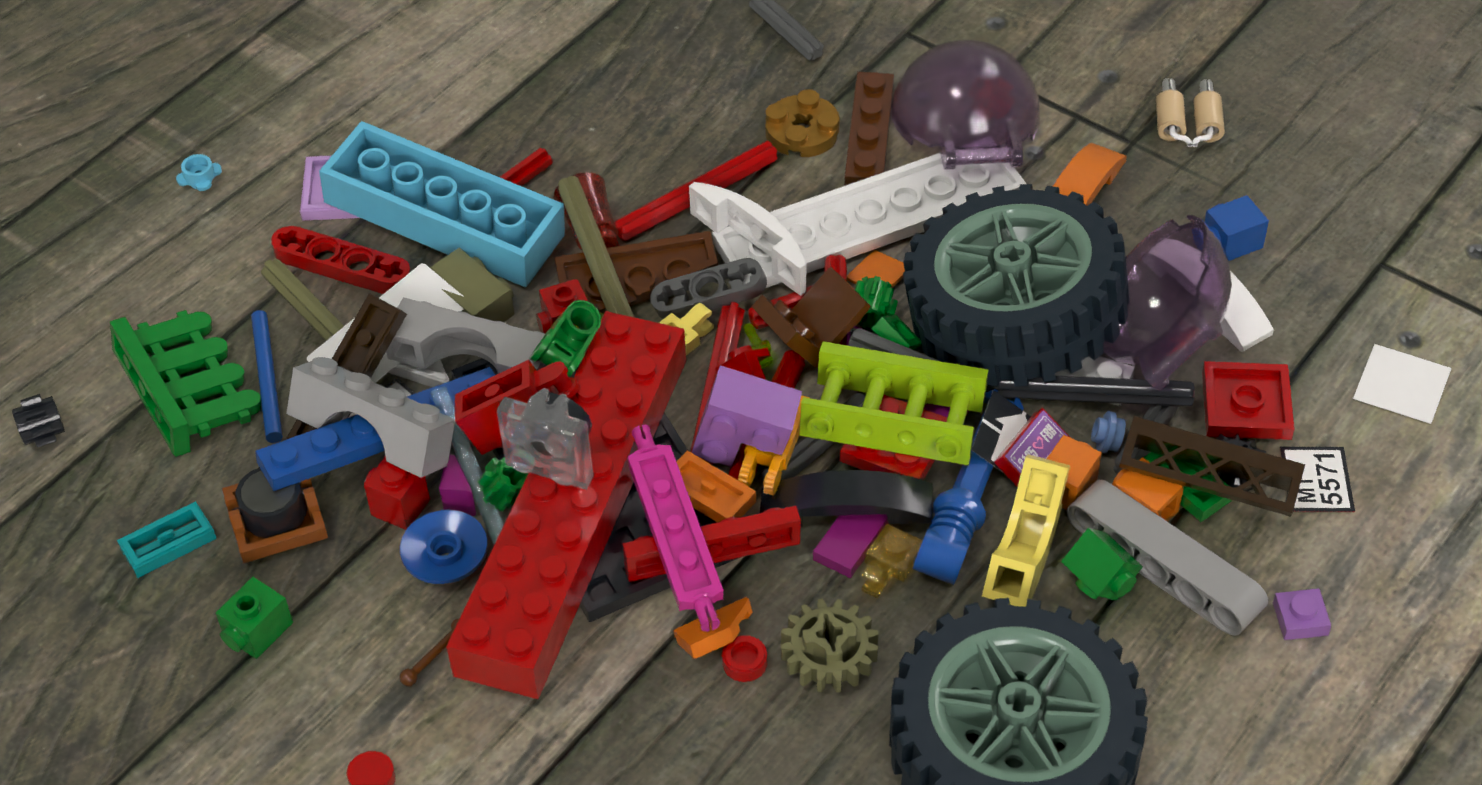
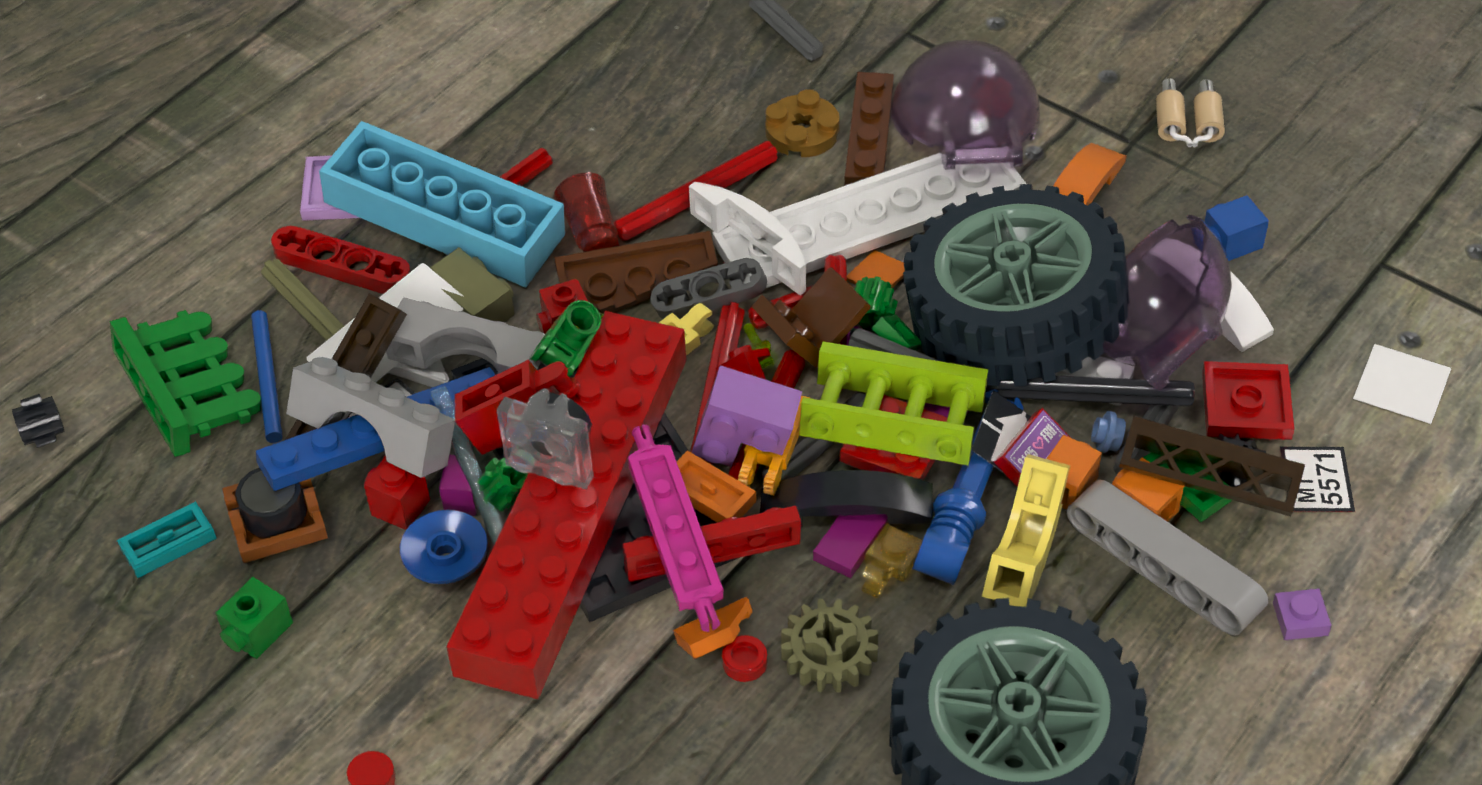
(198, 172): medium azure plate -> none
(409, 676): reddish brown hinge -> none
(593, 246): olive axle -> none
(1101, 566): green brick -> none

